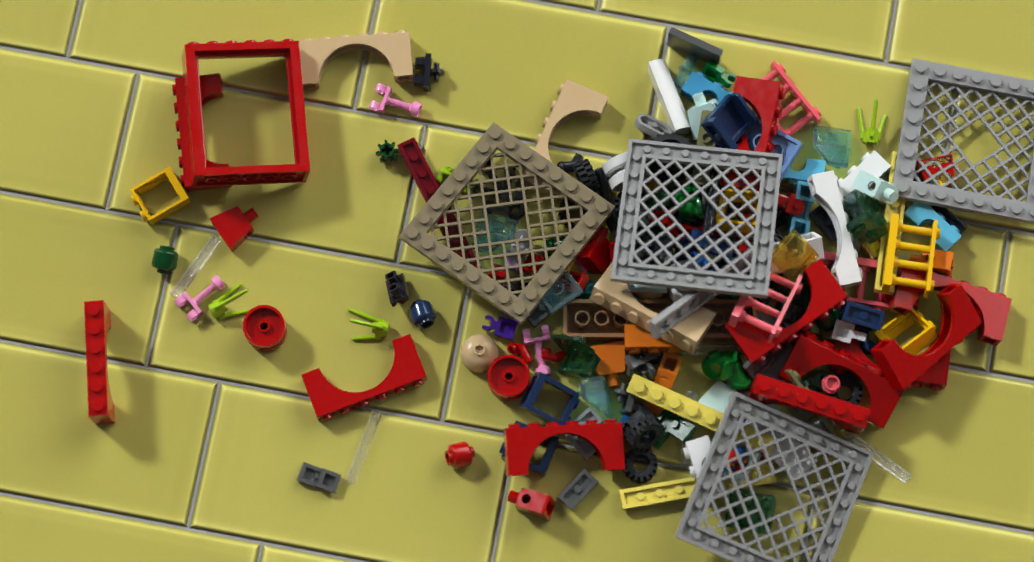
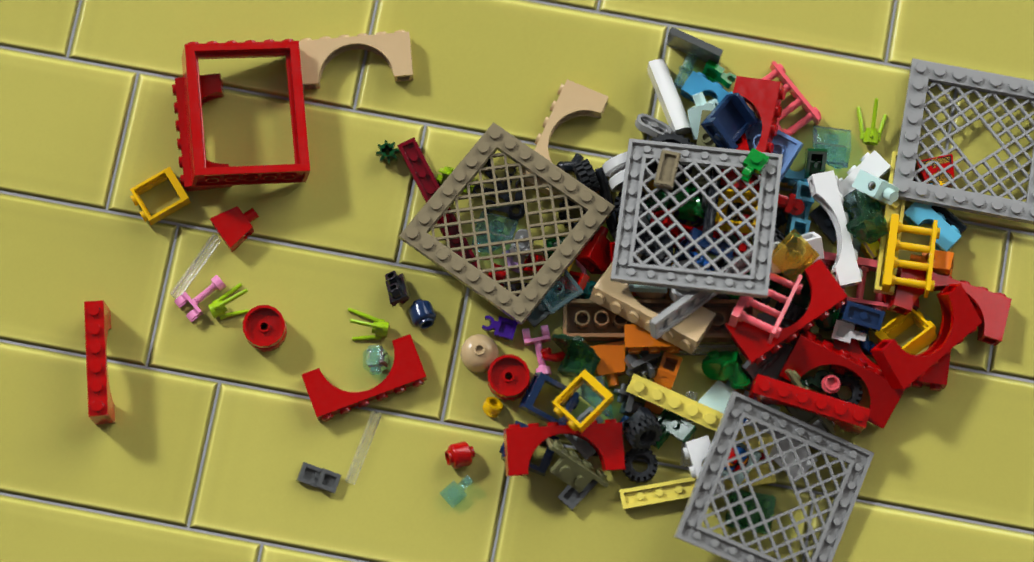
(164, 259): dark green head -> none
(375, 359): none -> clear light blue head
(414, 108): bright pink bar -> none
(426, 64): black hips -> none
(455, 492): none -> clear light blue plate
(492, 407): none -> yellow tile
(520, 350): red arm -> none
(540, 504): red torso -> none
(574, 470): none -> olive bracket
(593, 384): none -> yellow window
(667, 169): none -> dark tan tile
(753, 163): none -> green plate
(814, 161): none -> dark green slope
(880, 458): clear axle -> none

